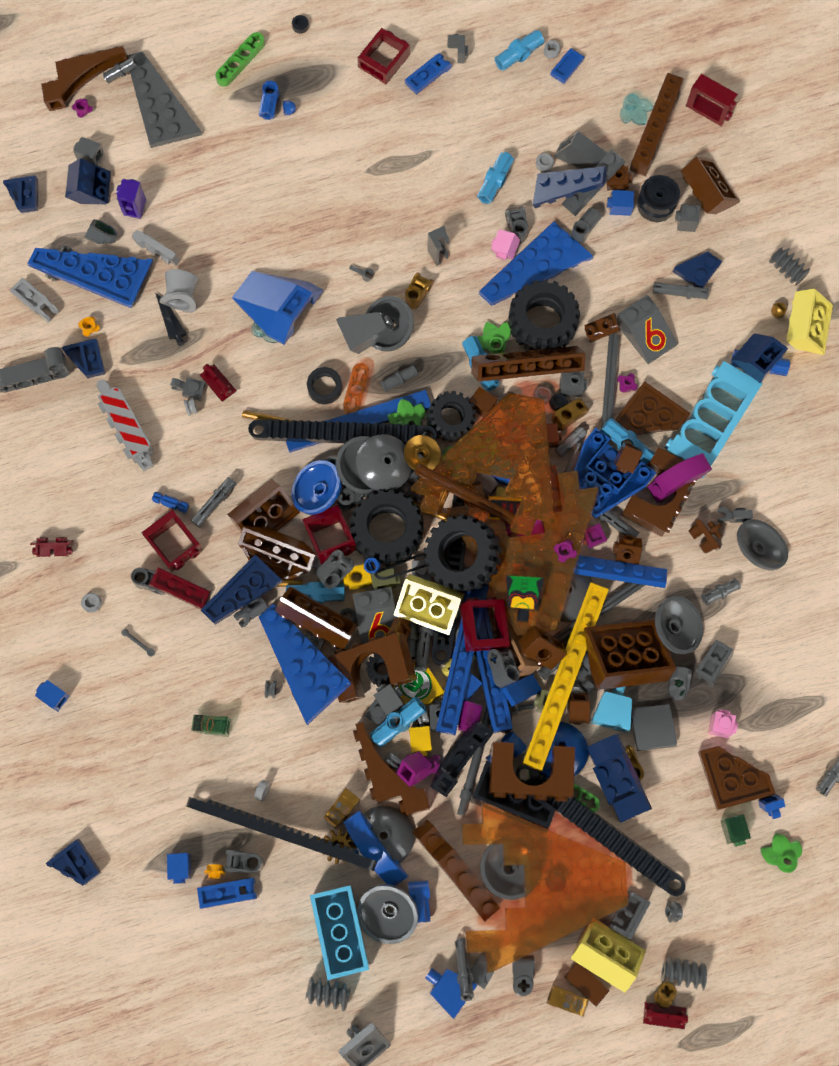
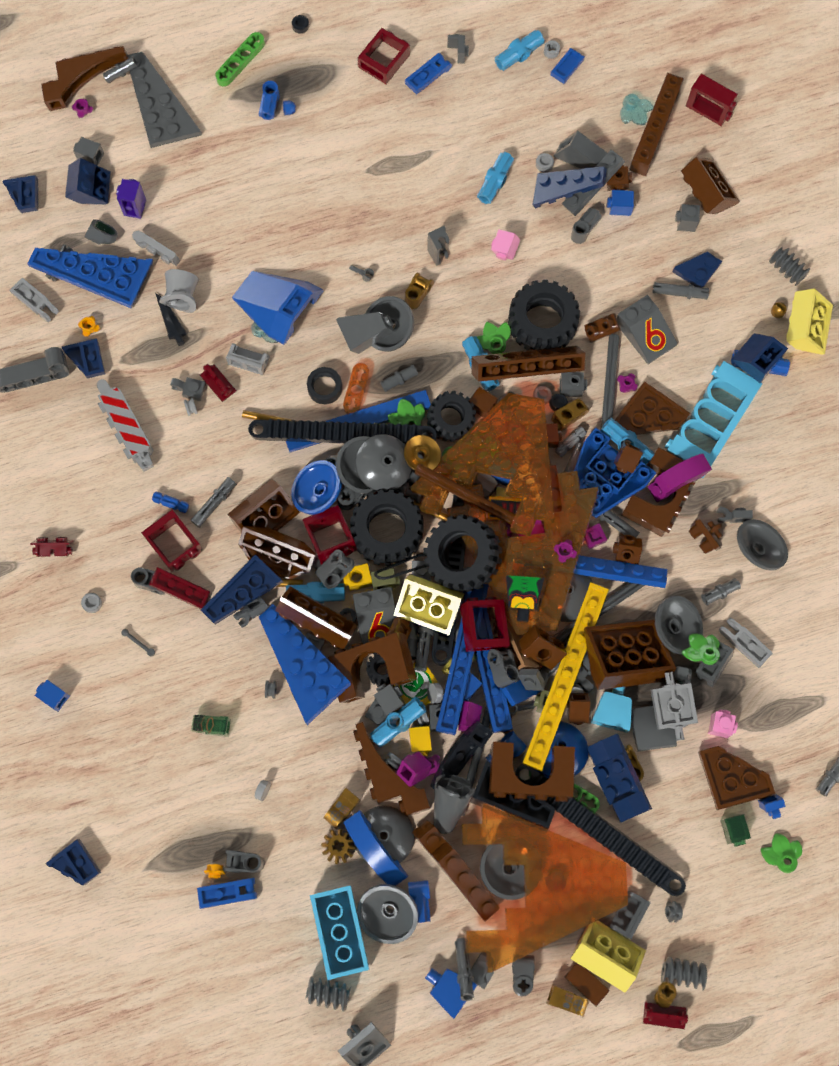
(179, 867): blue brick -> none
(247, 359): none -> light grey hinge
(282, 832): black gear -> none
(369, 567): blue hinge -> none
(435, 693): none -> light grey tile
(450, 801): none -> dark grey cone
(516, 221): dark grey piece -> none
(533, 679): none -> dark grey bracket
(541, 260): blue wing -> none
(658, 198): black wheel -> none
(674, 706): none -> light grey plate
(702, 649): none -> bright green plate
(746, 643): none -> light grey hinge

